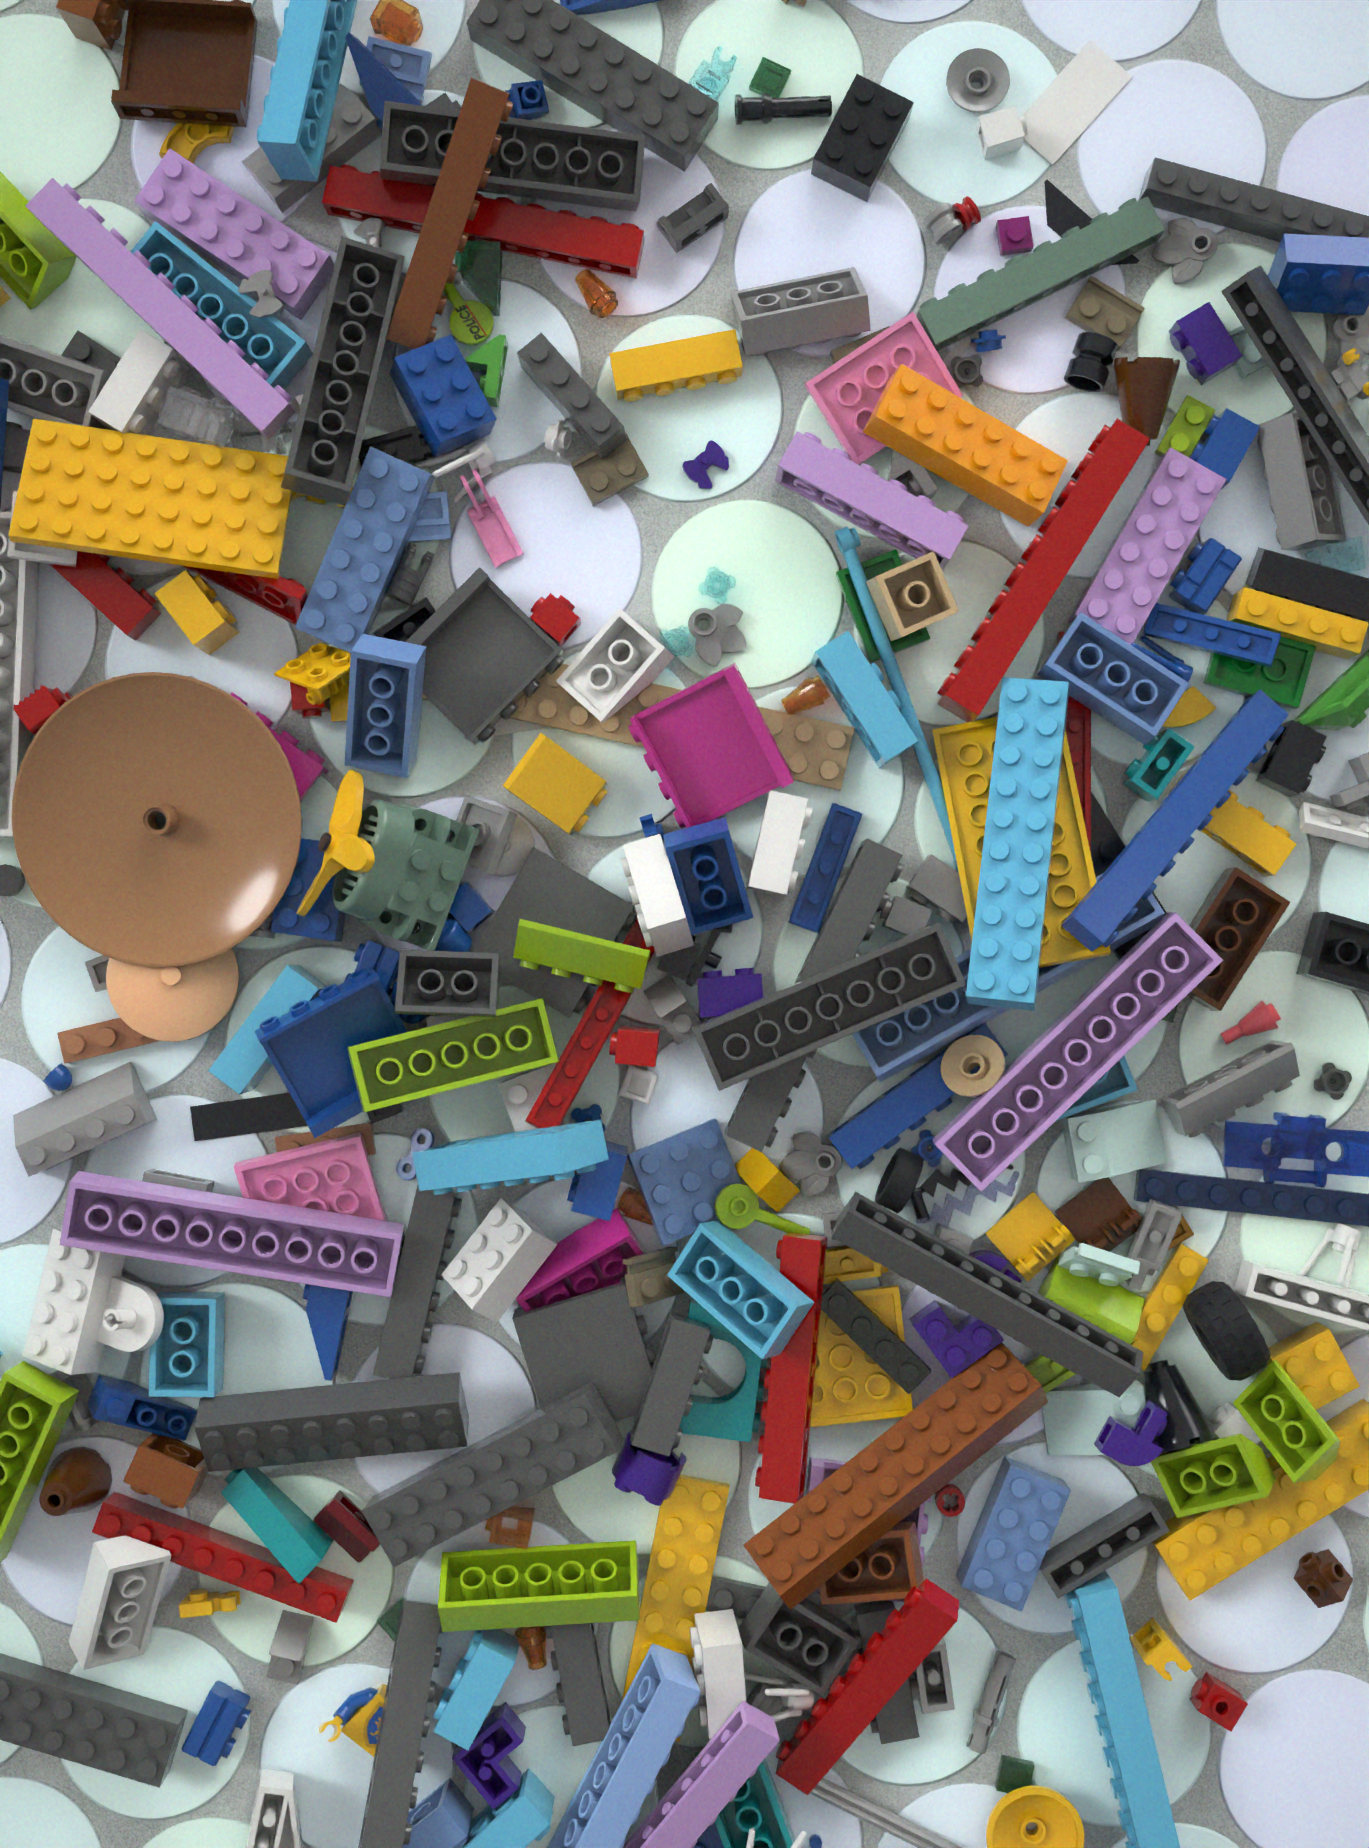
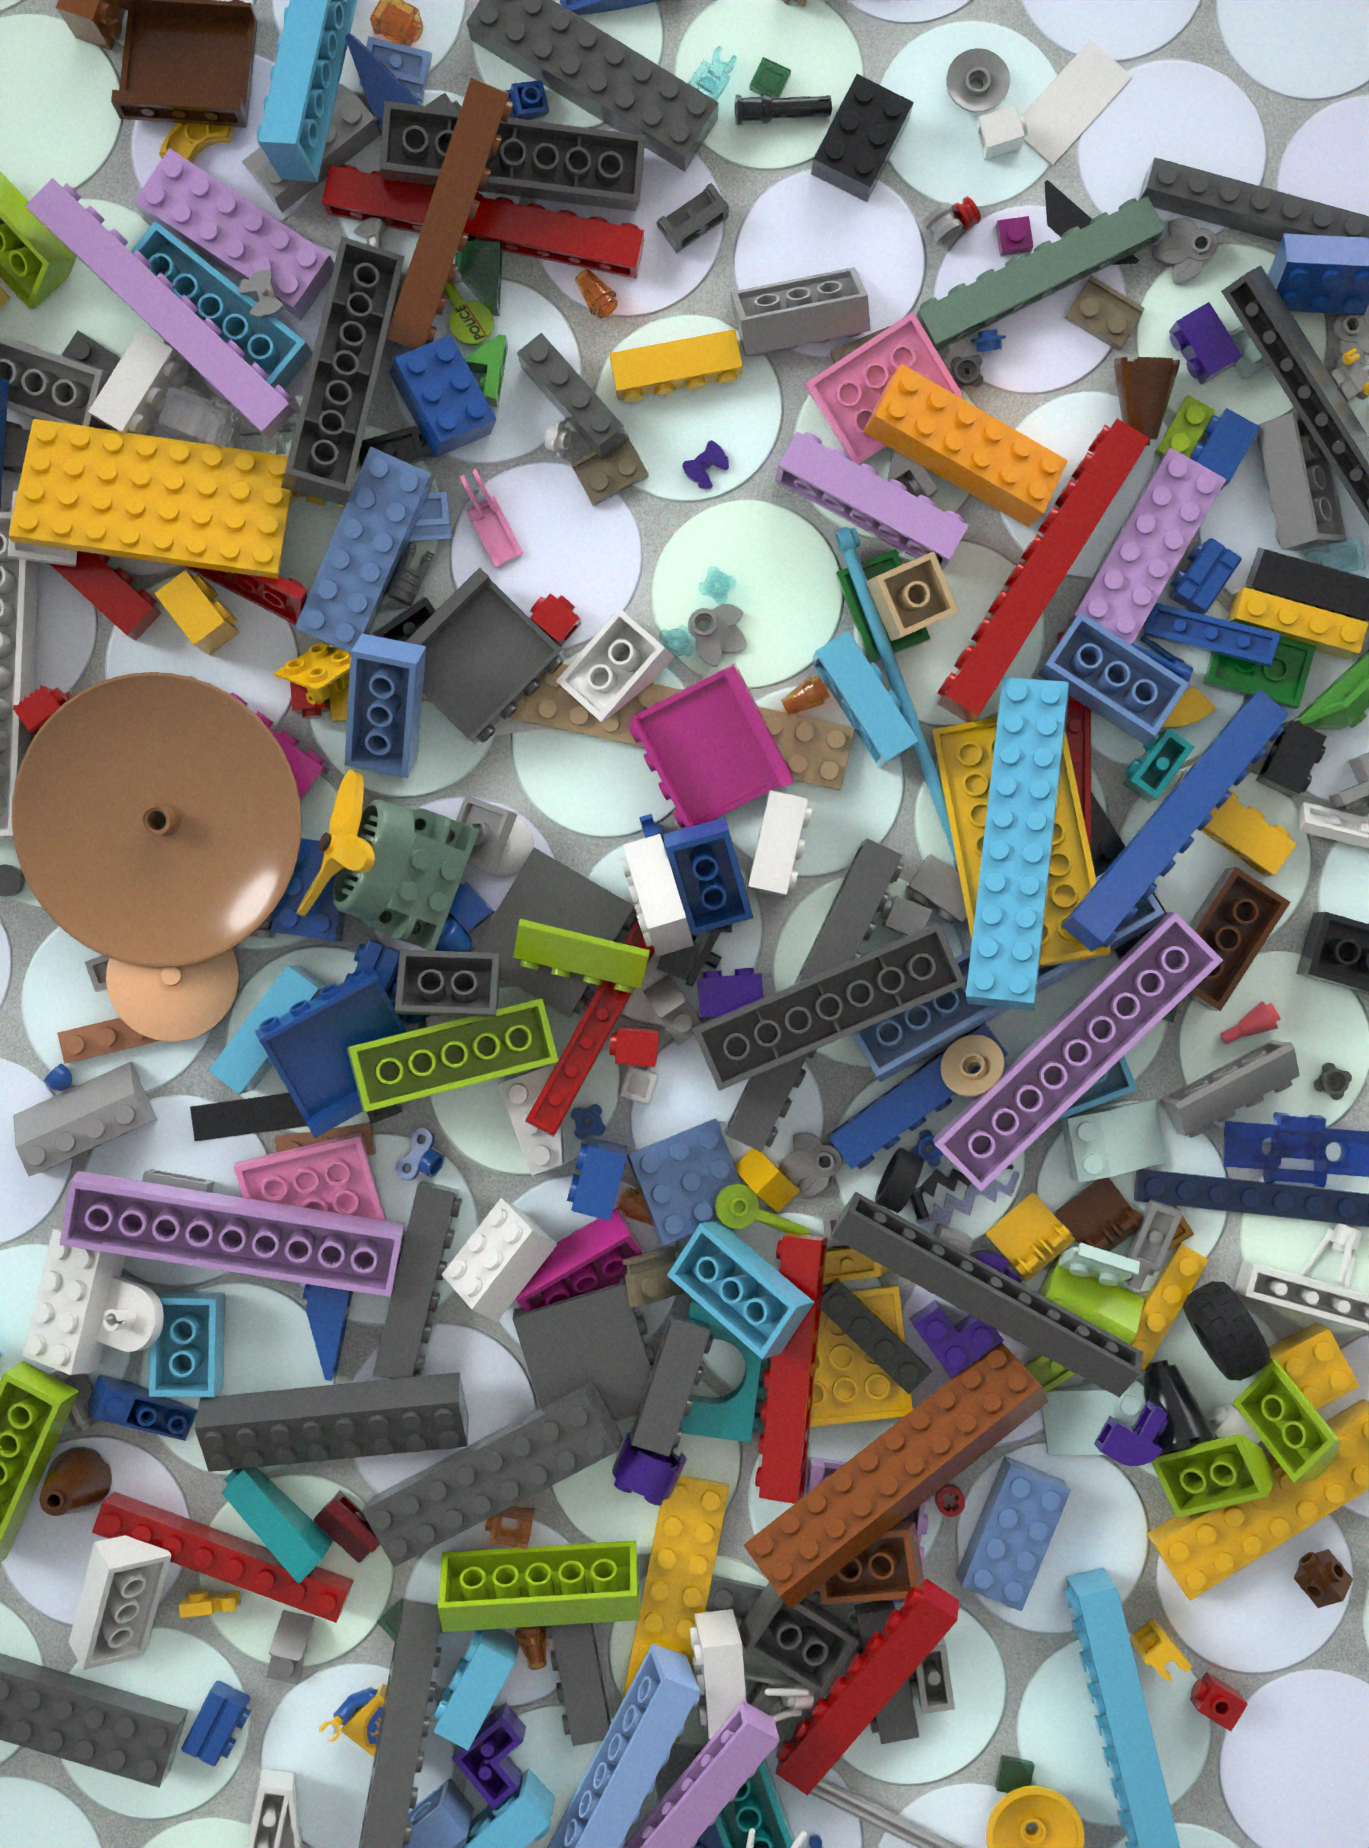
(167, 1470): dark orange brick -> none
(477, 457): white plant -> none
(511, 1158): medium azure brick -> none
(556, 785): yellow slope -> none
(825, 868): blue tile -> none
(986, 1714): light grey pin -> none
(1093, 356): black wheel -> none
(1102, 1545): dark grey brick -> none

